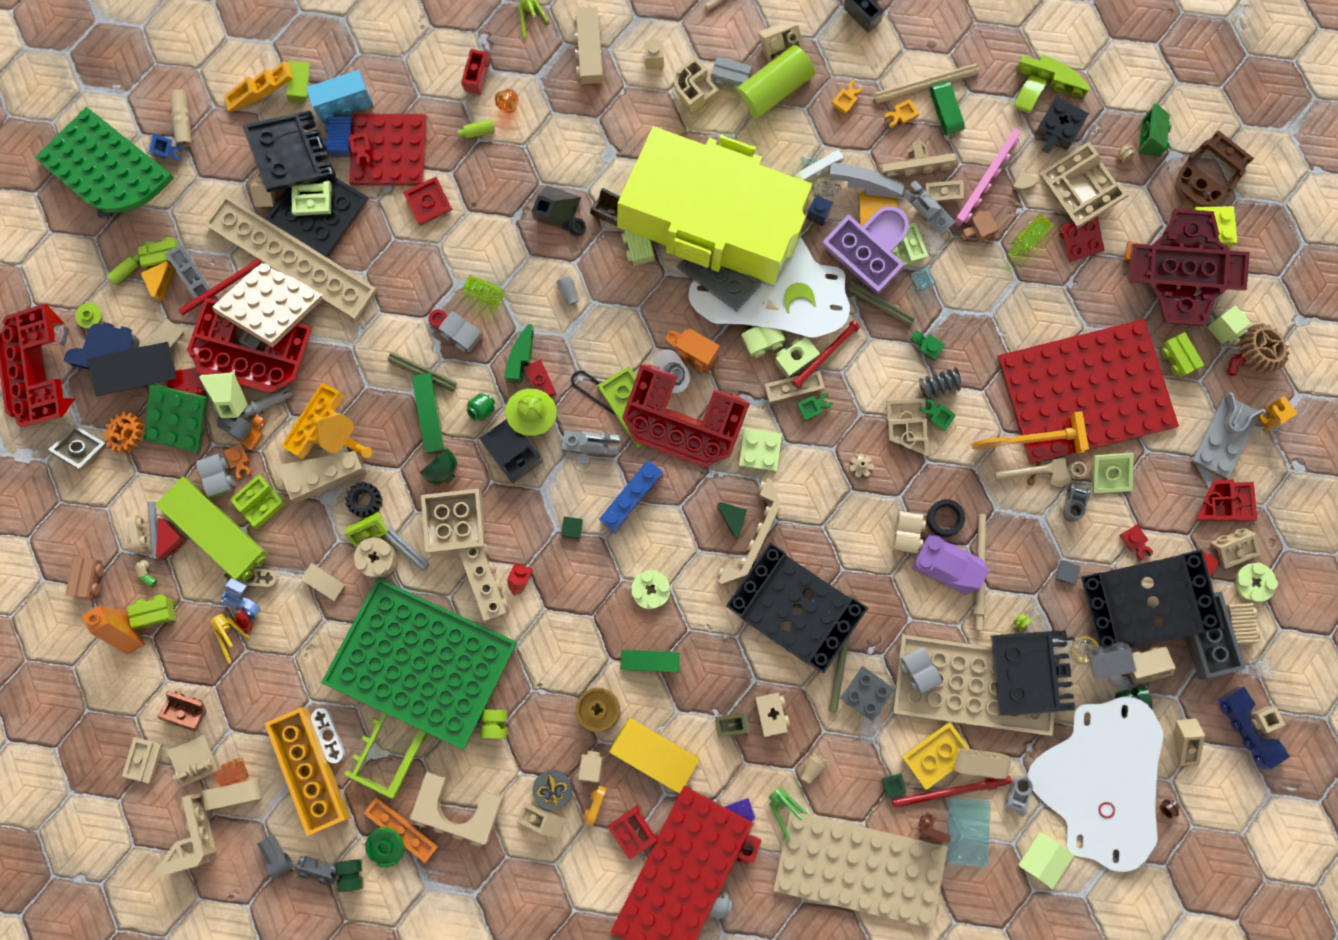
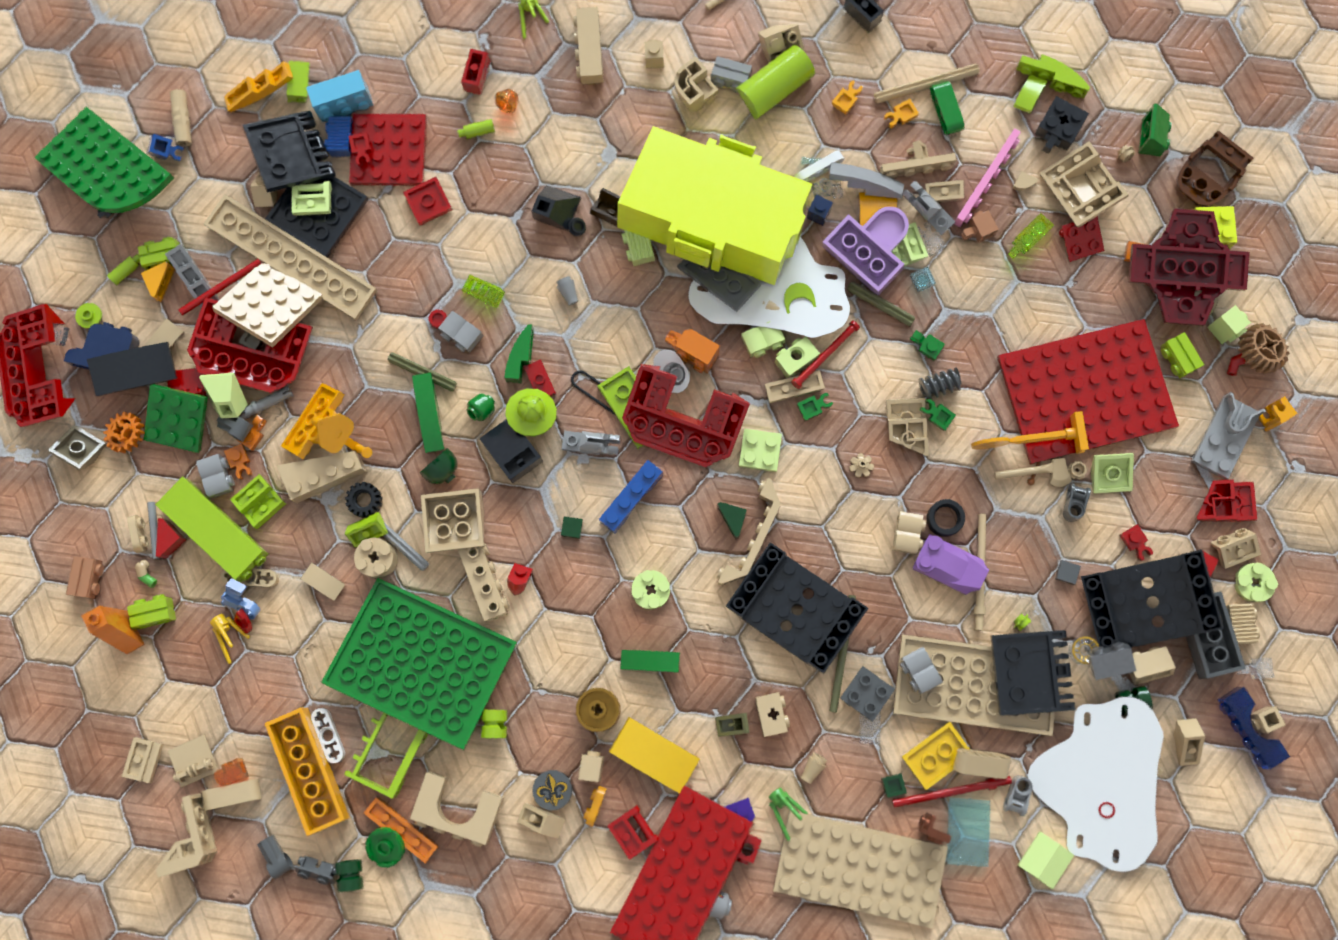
(182, 711): copper bracket -> none
(1170, 808): reddish brown plate -> none

